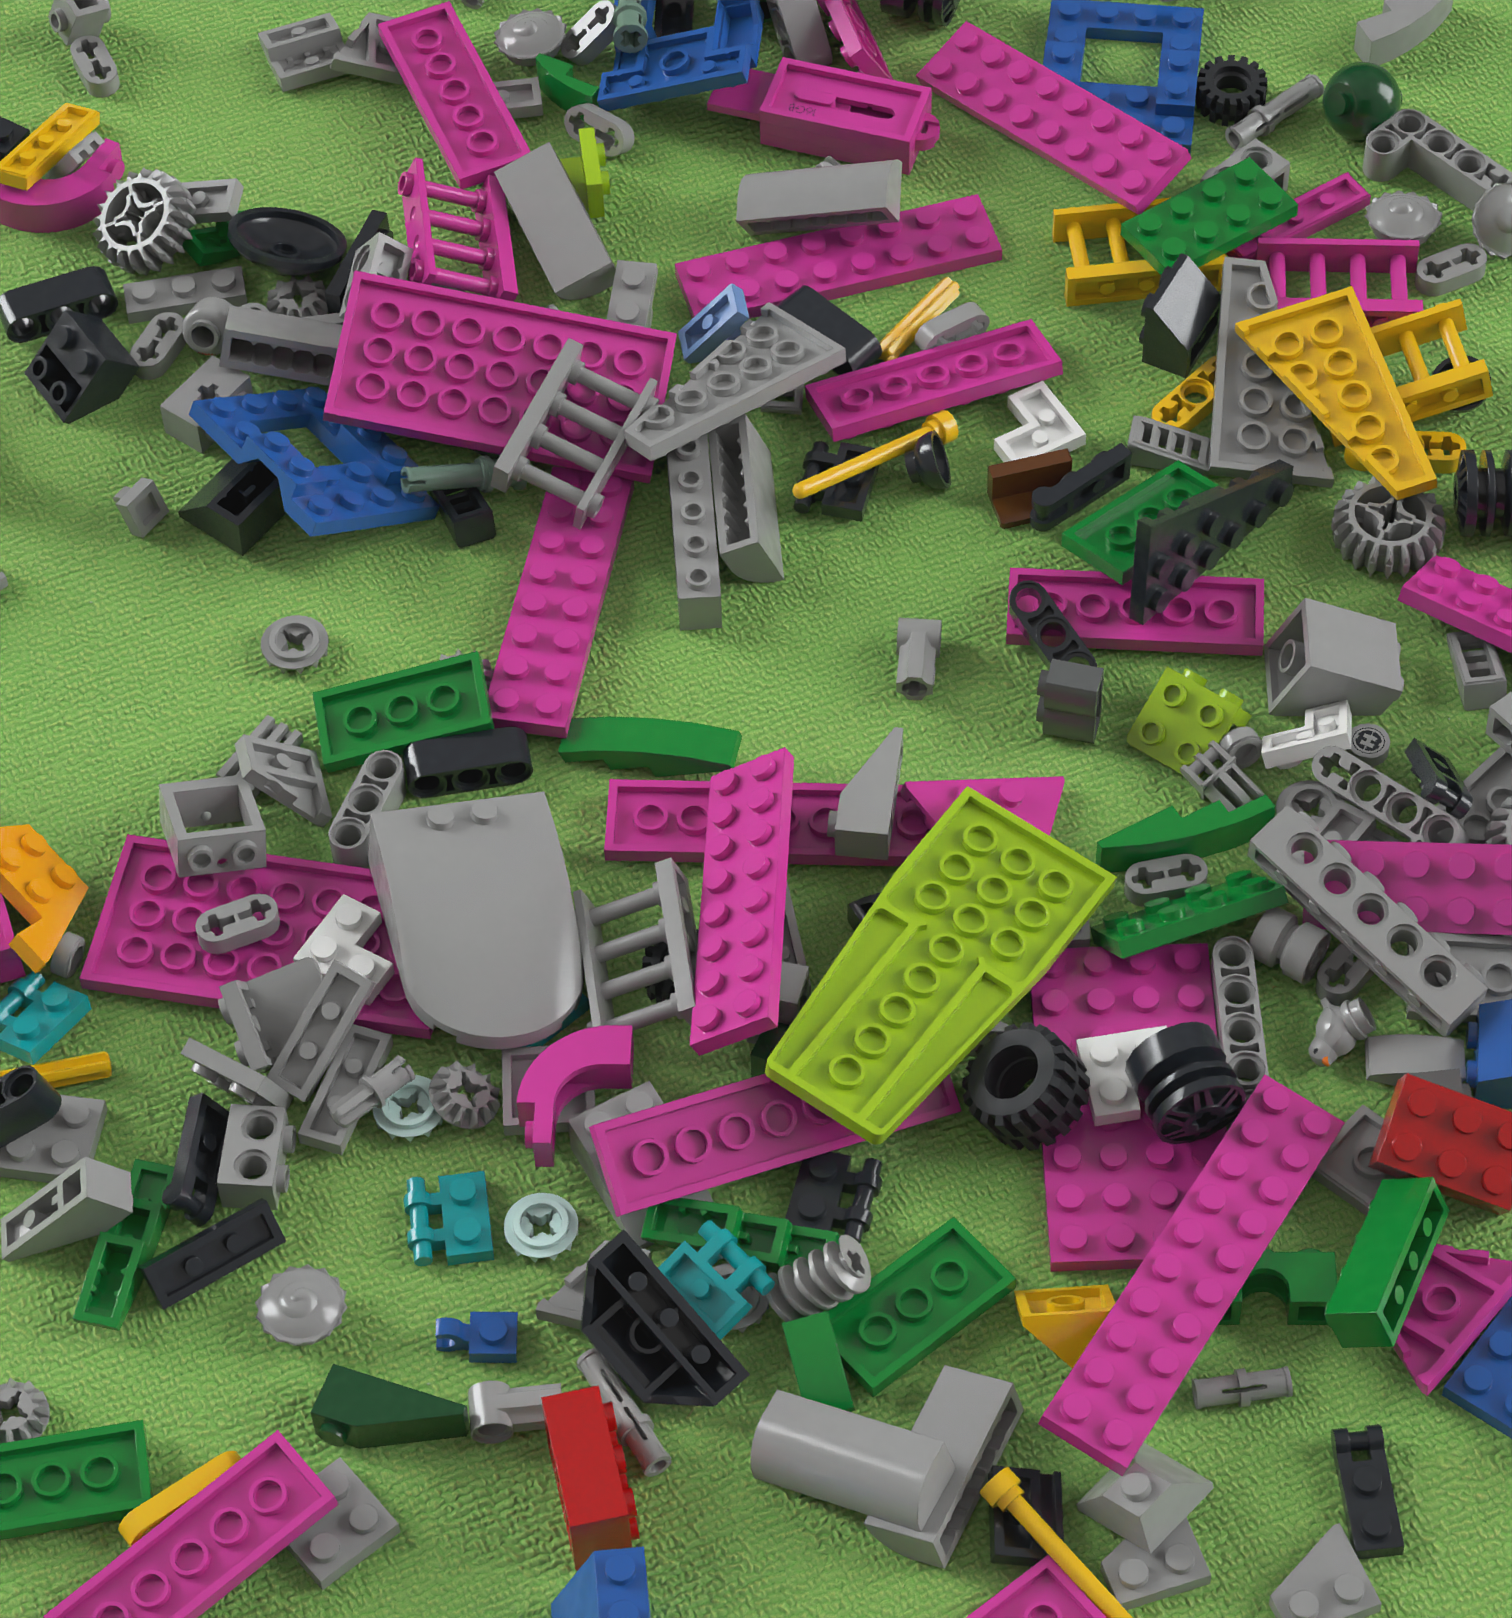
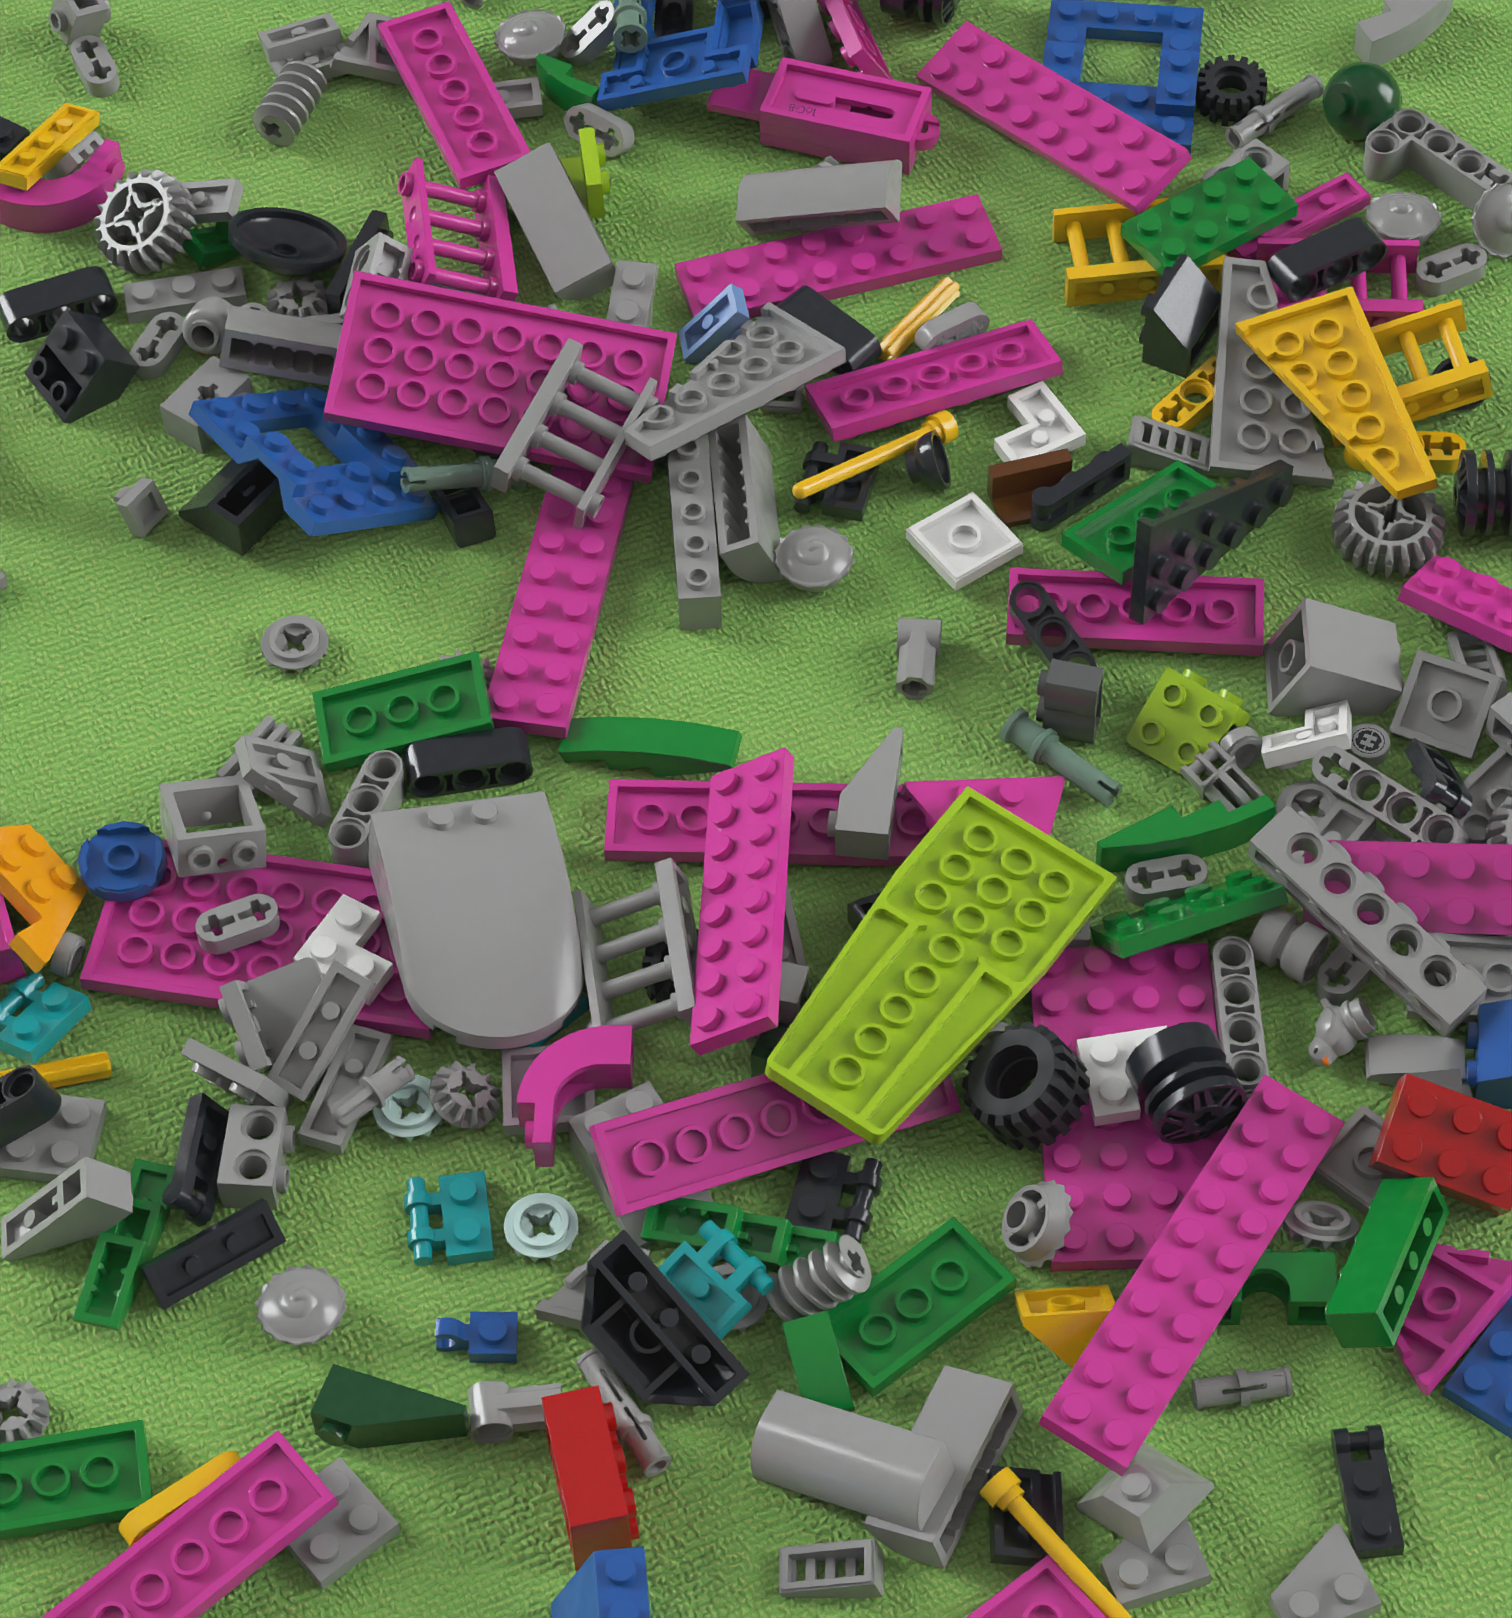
(122, 861): none -> blue tile
(289, 102): none -> light grey piece
(814, 557): none -> light grey piece
(850, 1586): none -> light grey slope
(964, 541): none -> white plate
(1037, 1222): none -> light grey piece
(1044, 747): none -> sand green pin
(1321, 1225): none -> light grey gear
(1326, 259): none -> black beam
(1445, 704): none -> light grey plate

